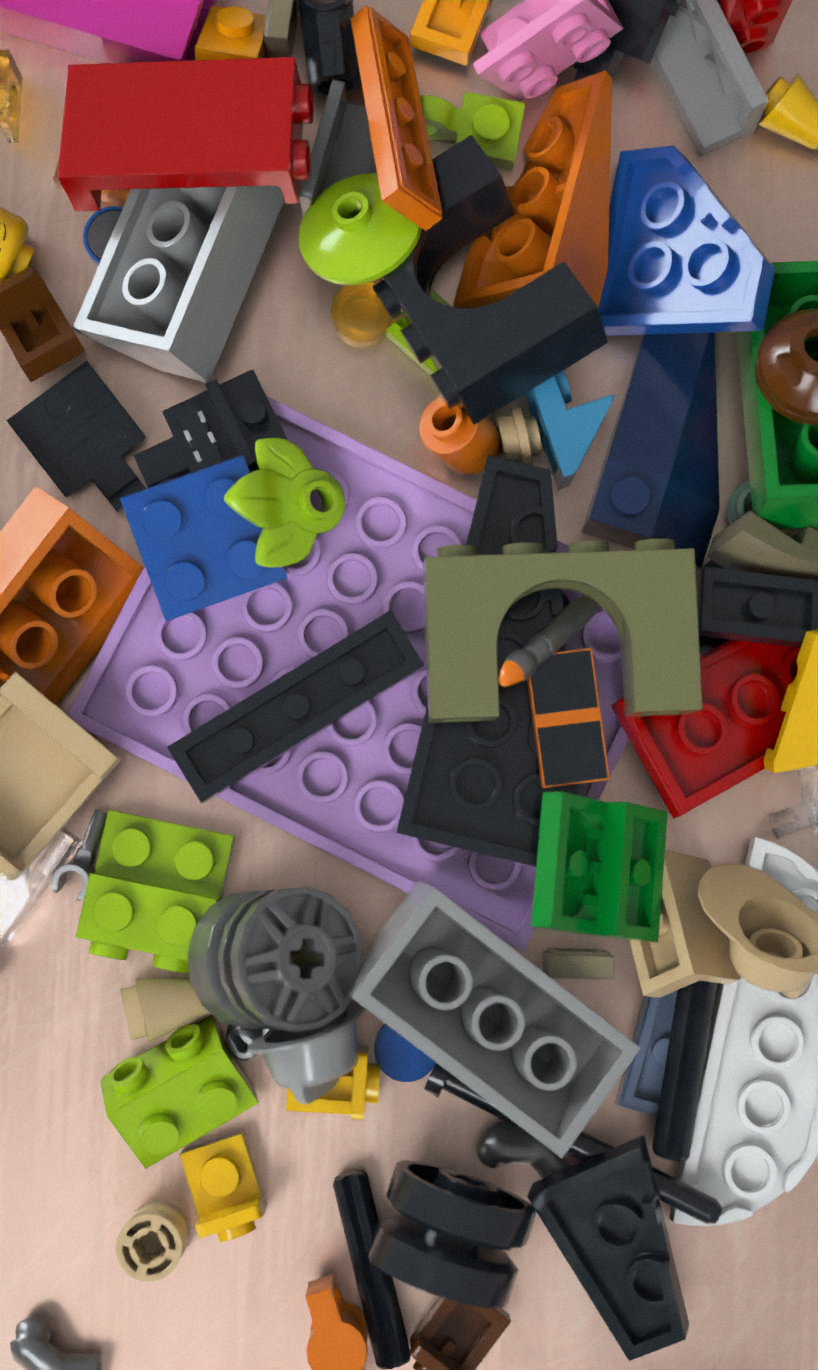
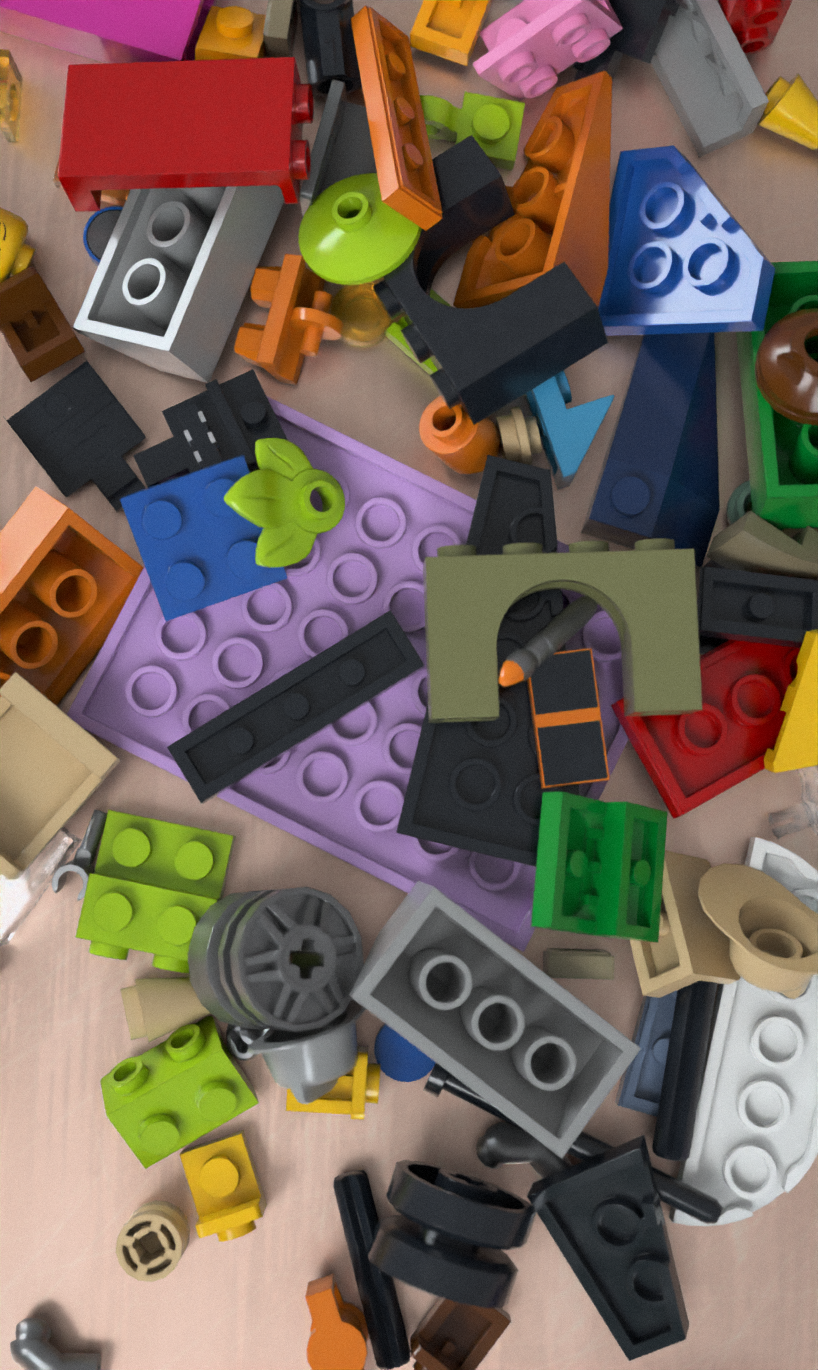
(295, 319): none -> orange hips

